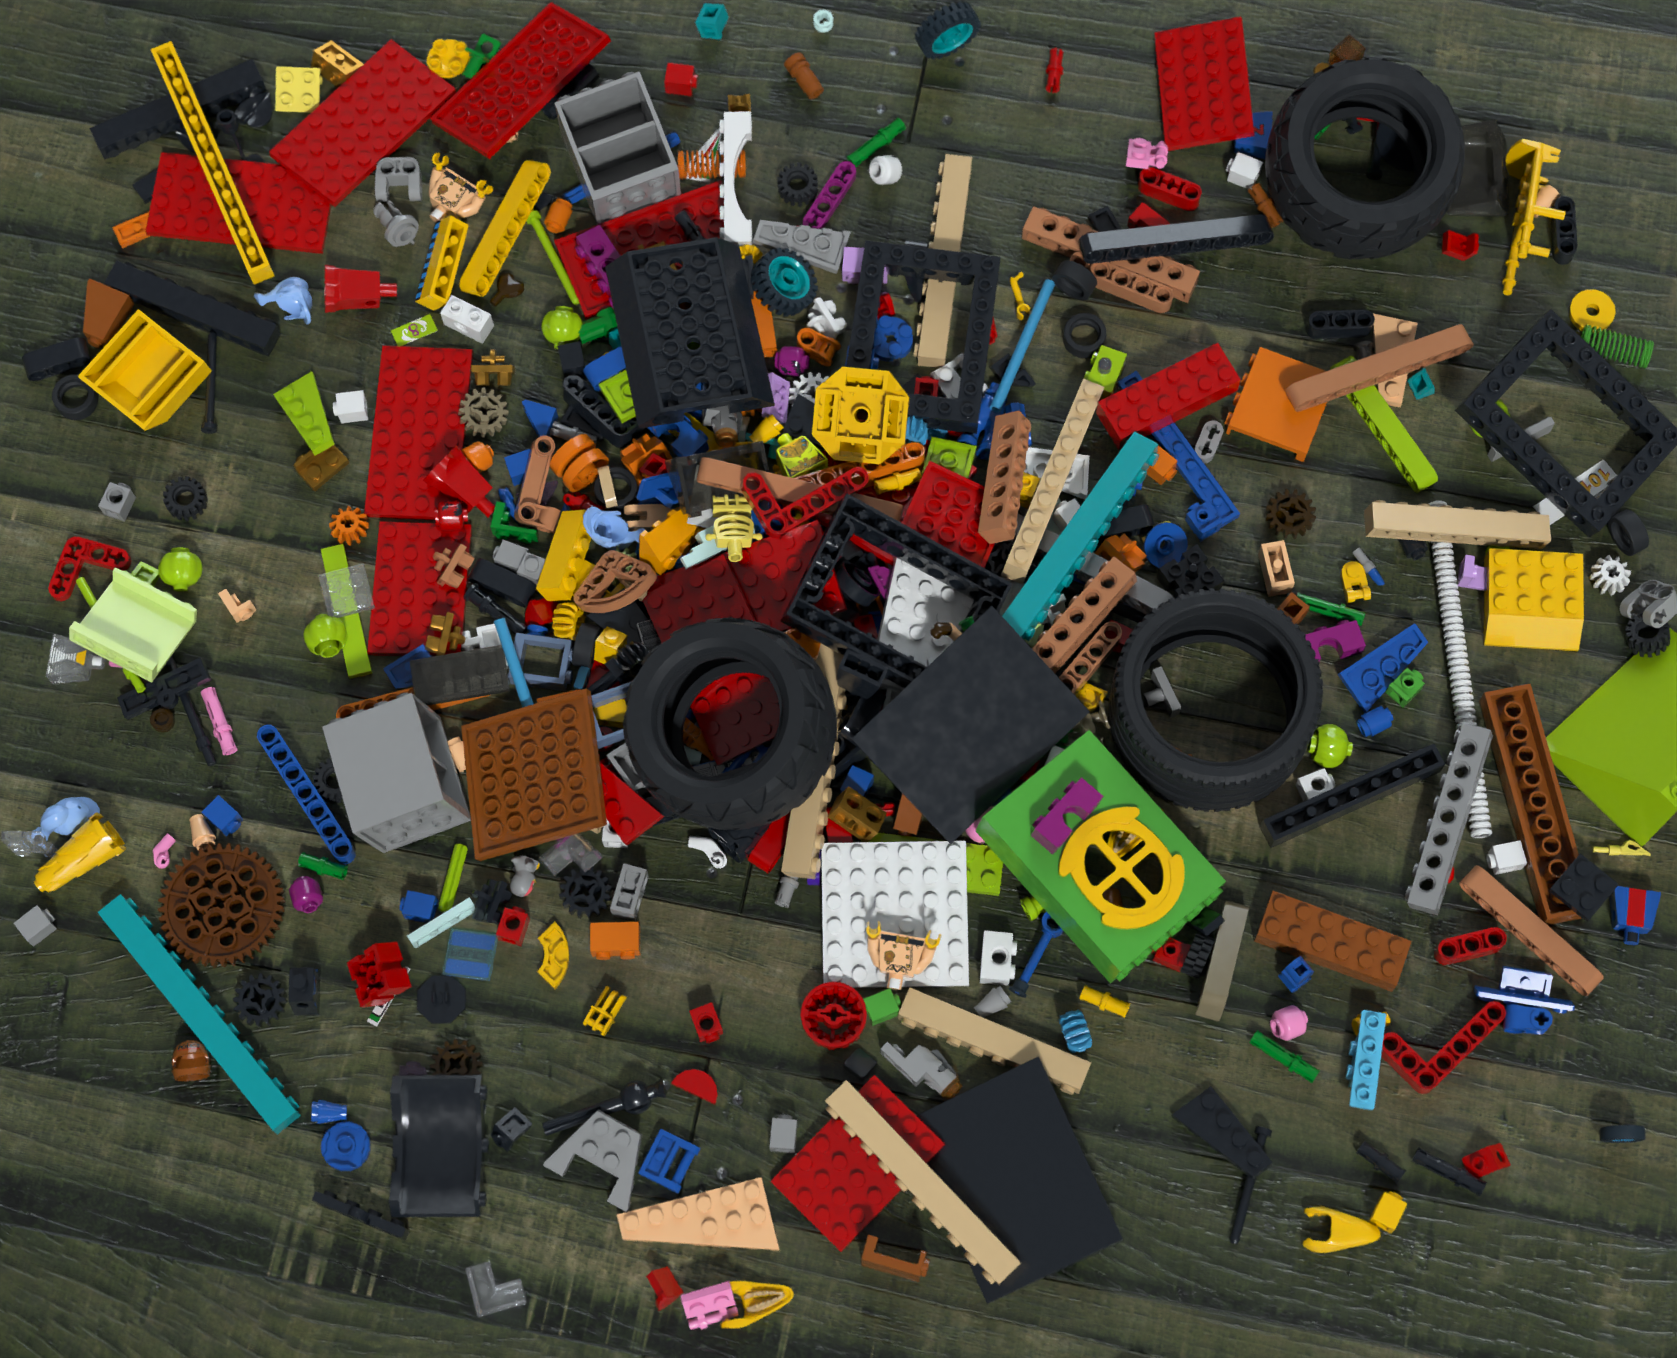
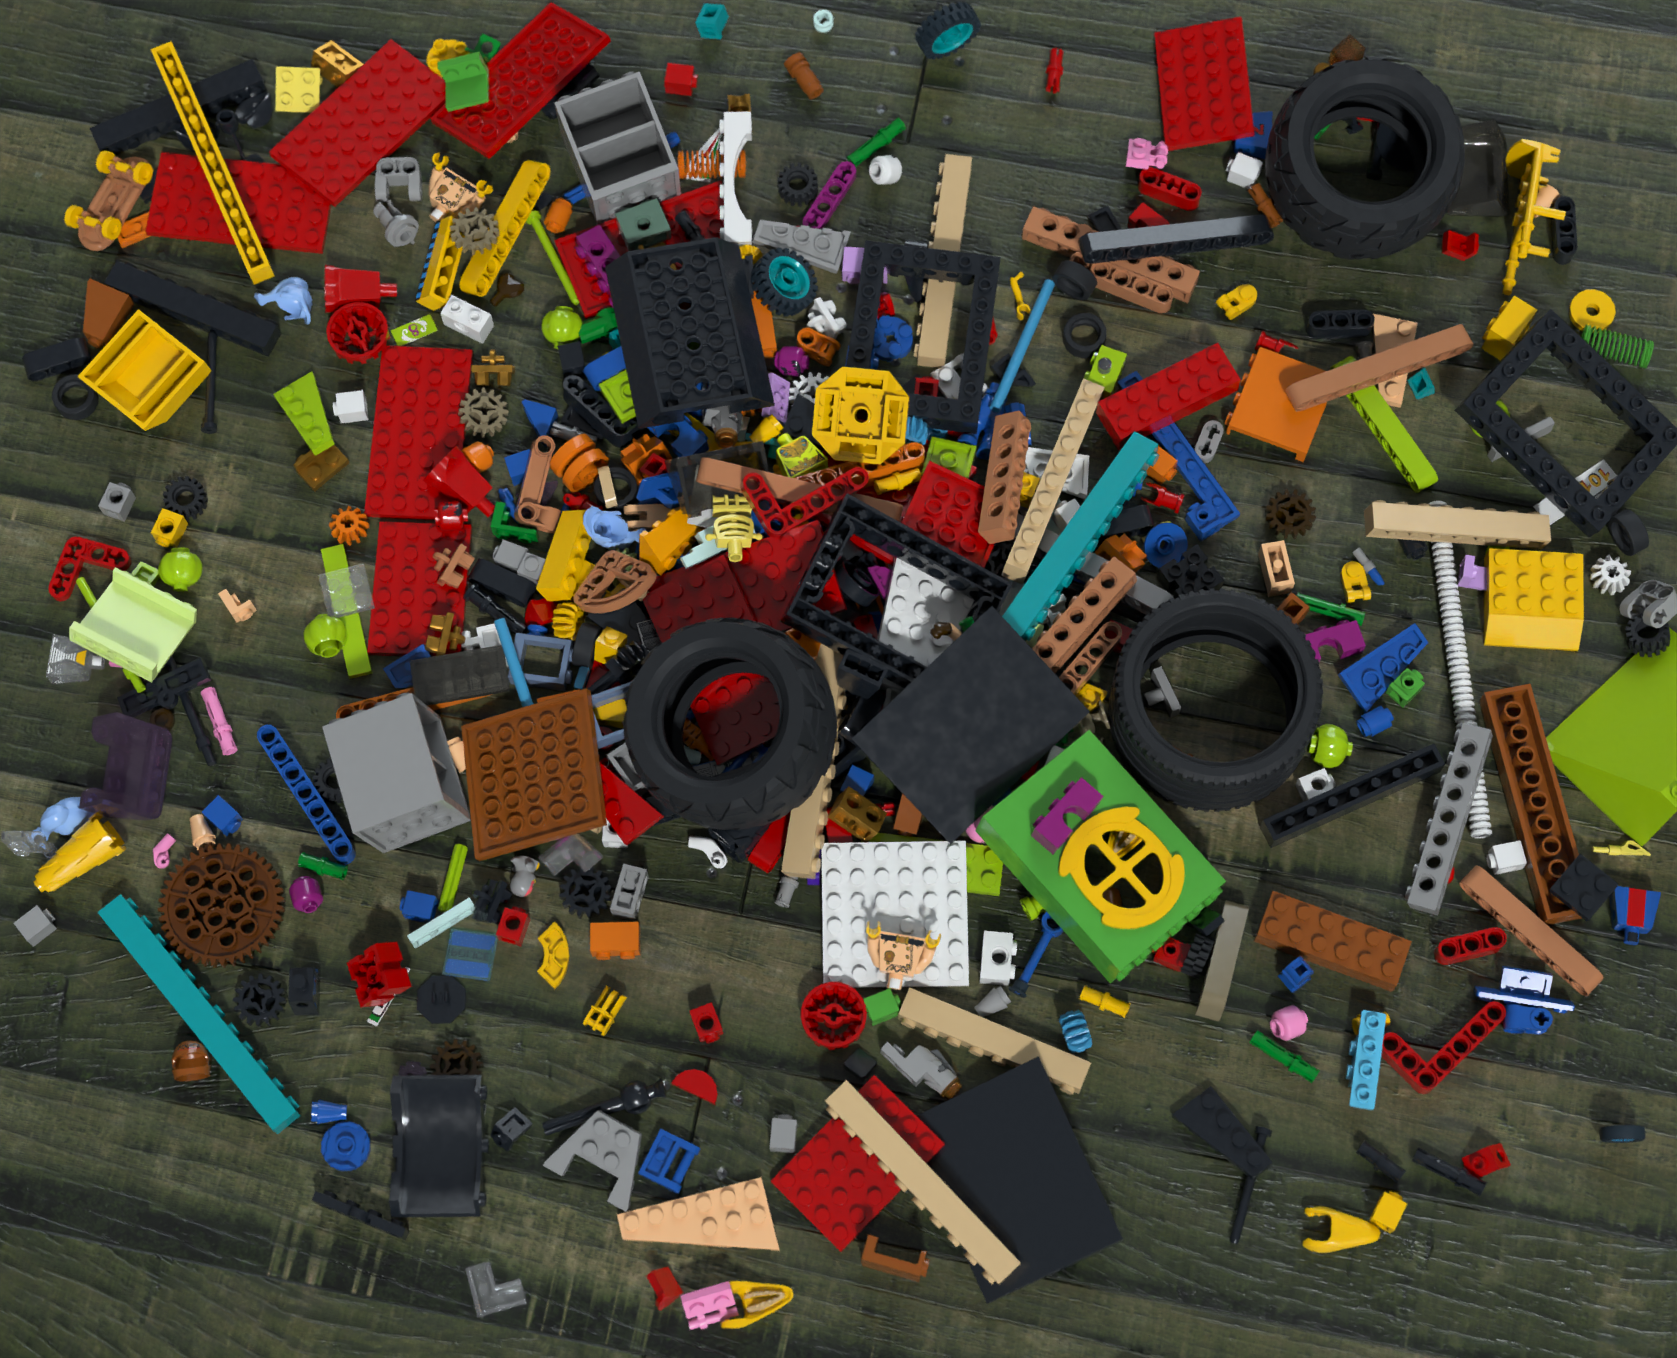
(112, 202): none -> nougat piece
(134, 768): none -> clear purple windscreen
(165, 520): none -> yellow brick
(352, 317): none -> red gear
(465, 81): none -> bright green bracket
(475, 233): none -> dark tan gear
(646, 214): none -> sand green brick
(1165, 498): none -> red piece
(1243, 296): none -> yellow plate
(1272, 344): none -> red piece
(1508, 327): none -> yellow brick

